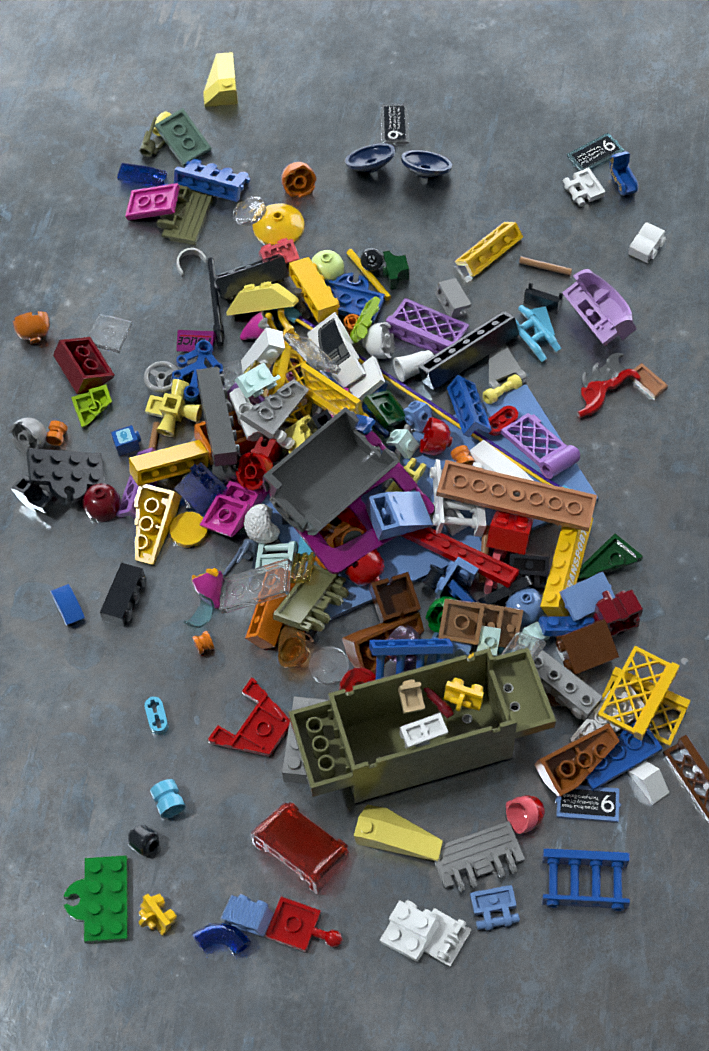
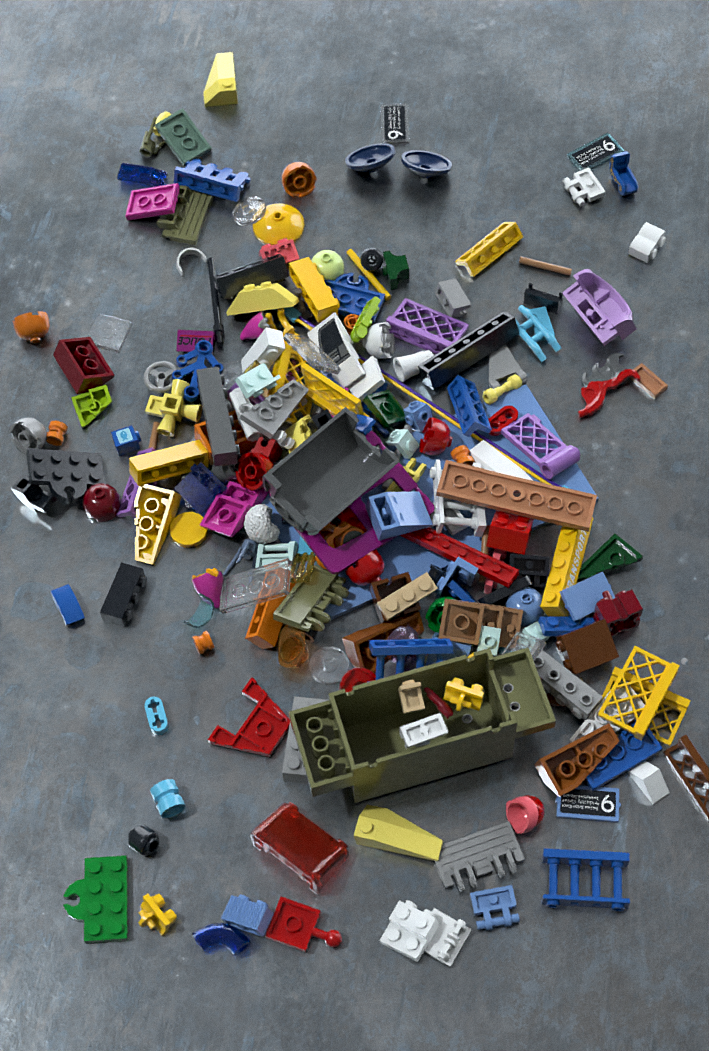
(407, 596): none -> tan plate

